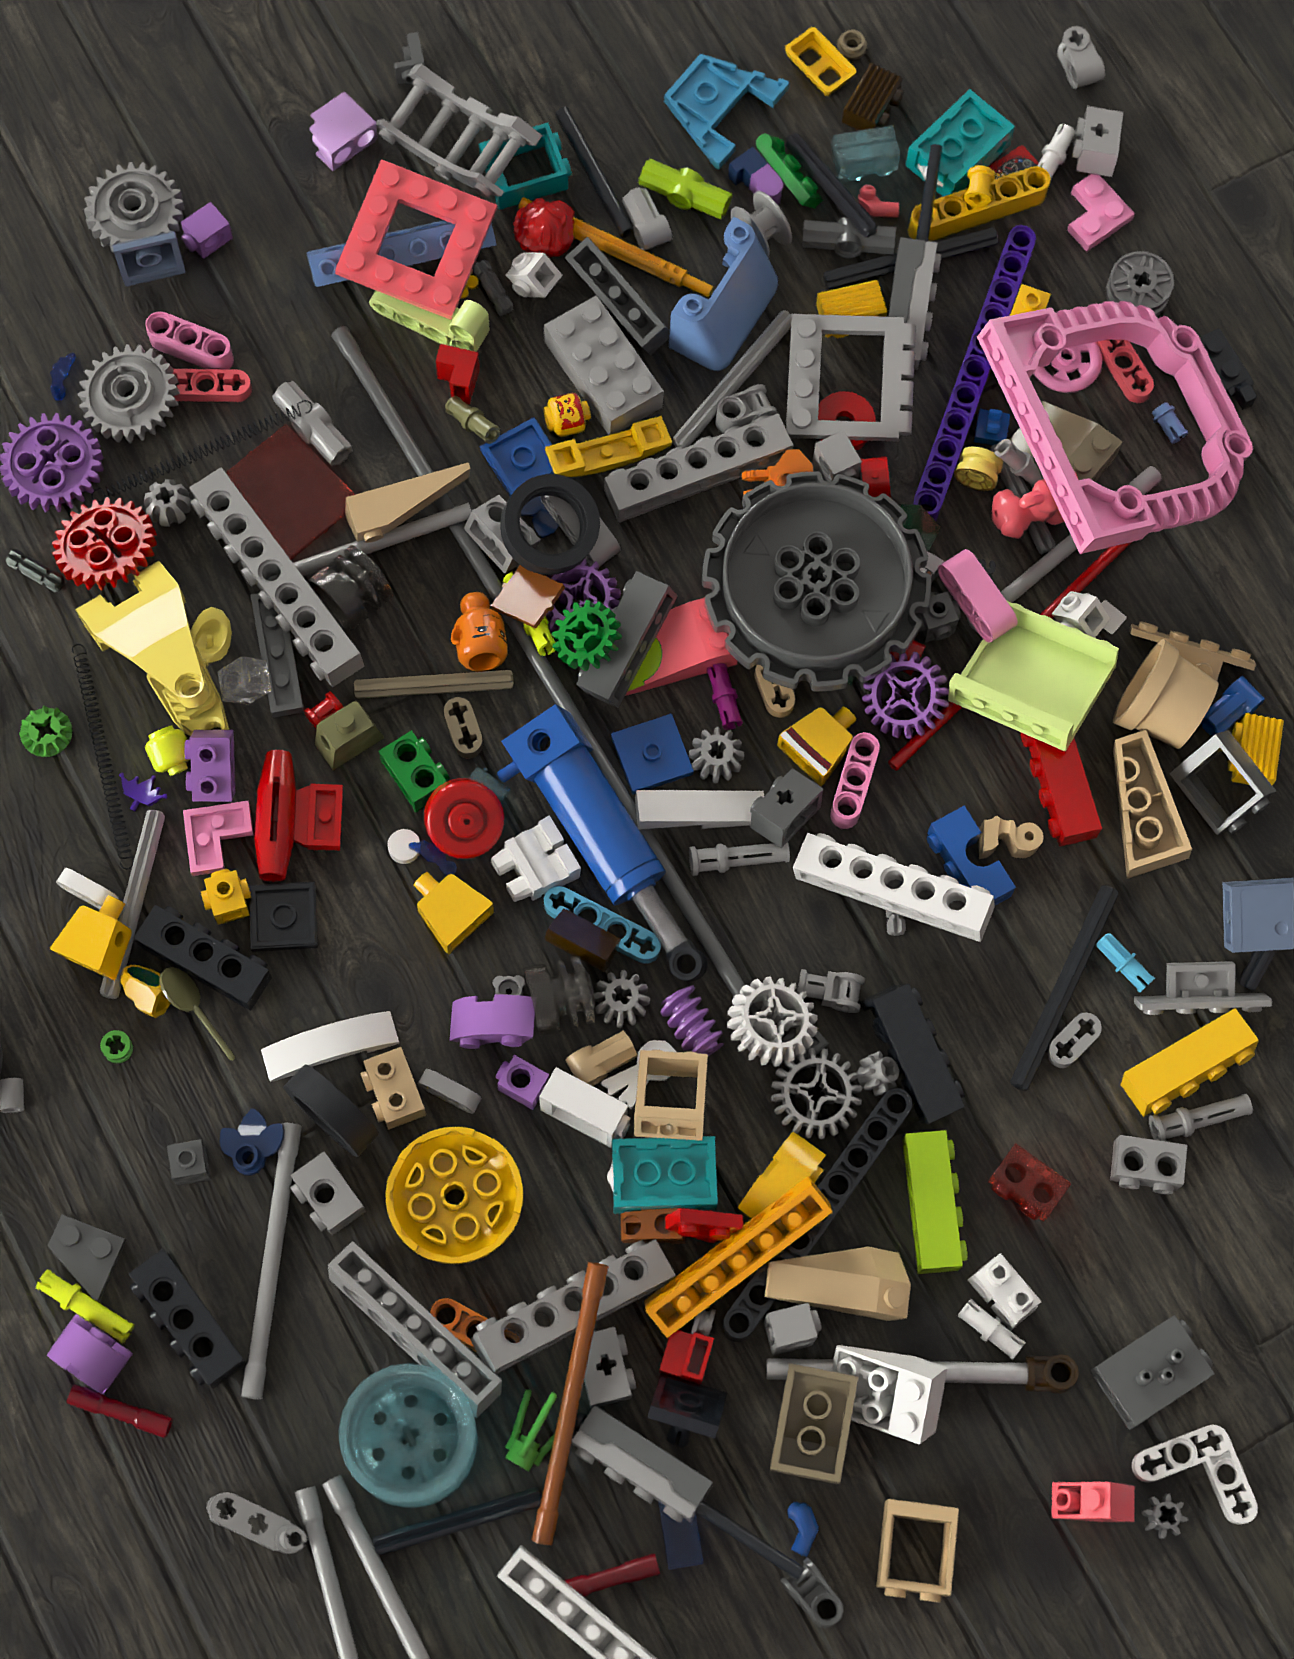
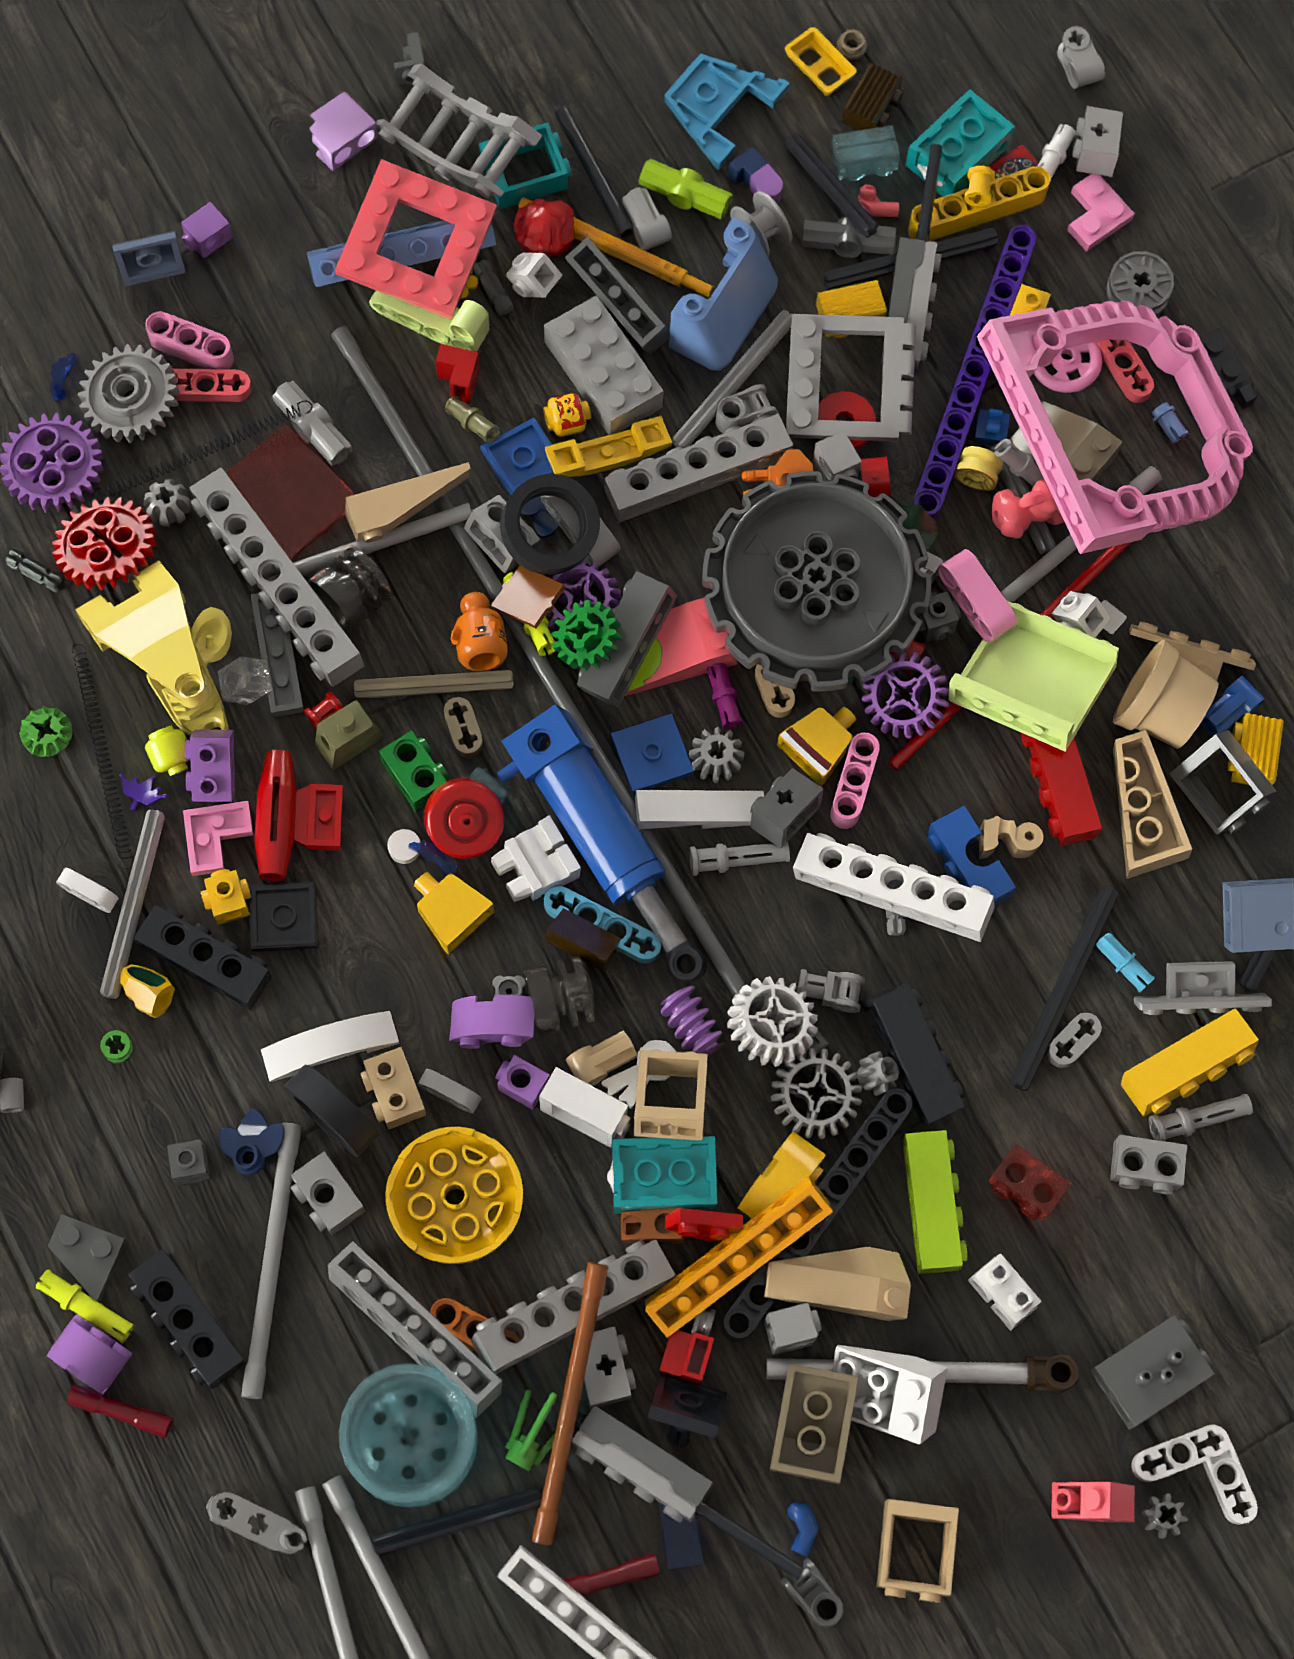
(95, 938): yellow torso -> none
(113, 198): light grey gear -> none
(185, 996): olive piece -> none
(626, 988): light grey gear -> none
(788, 170): green plate -> none
(991, 1329): white pin -> none

